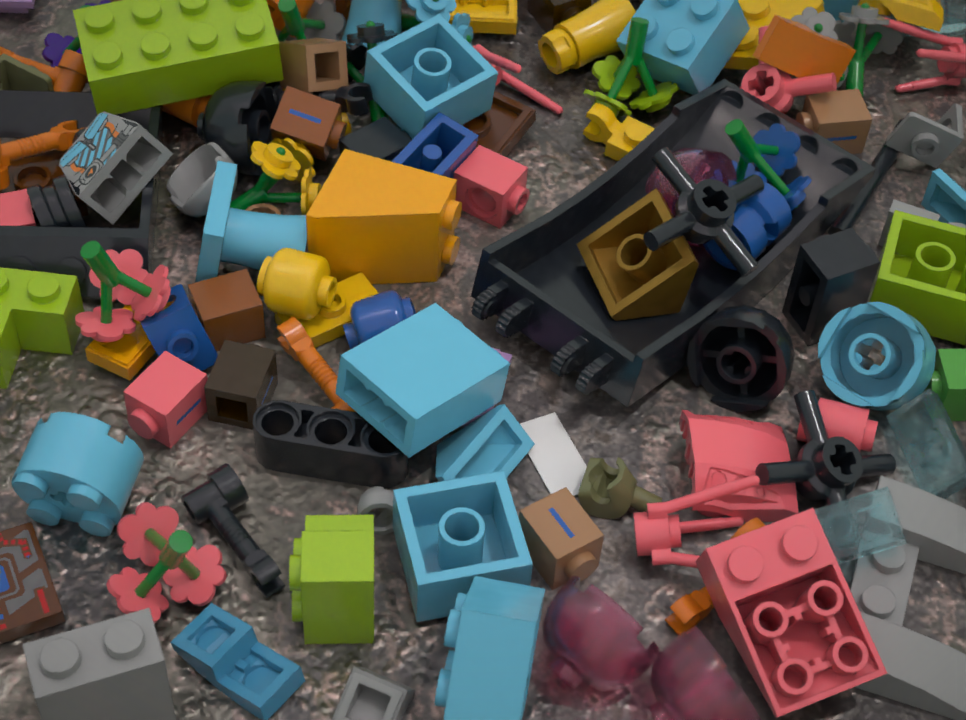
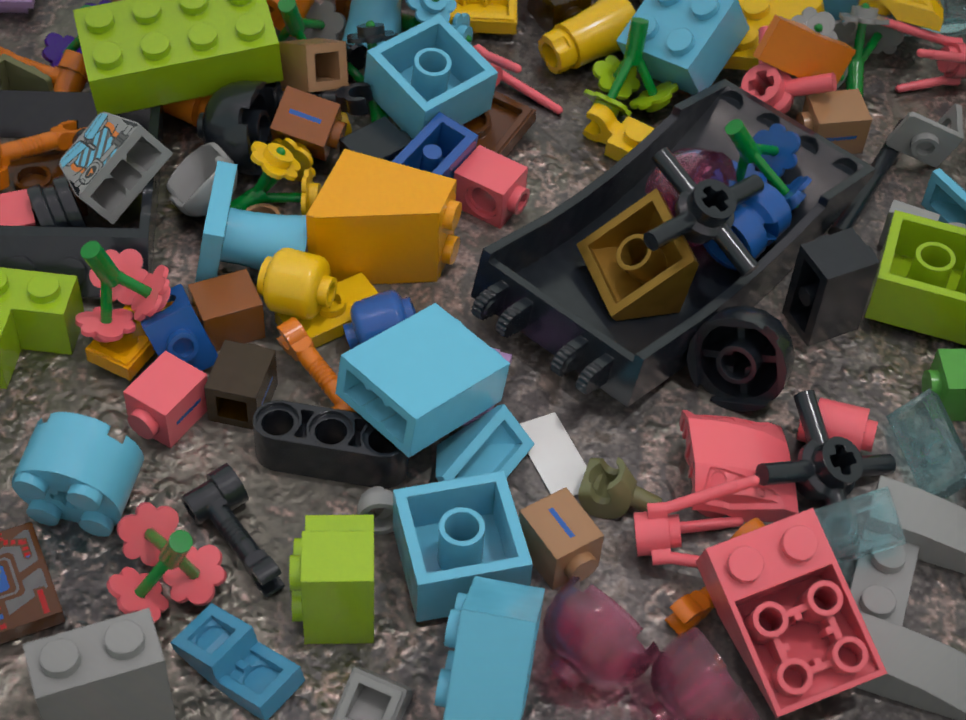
(855, 377): medium azure brick -> none

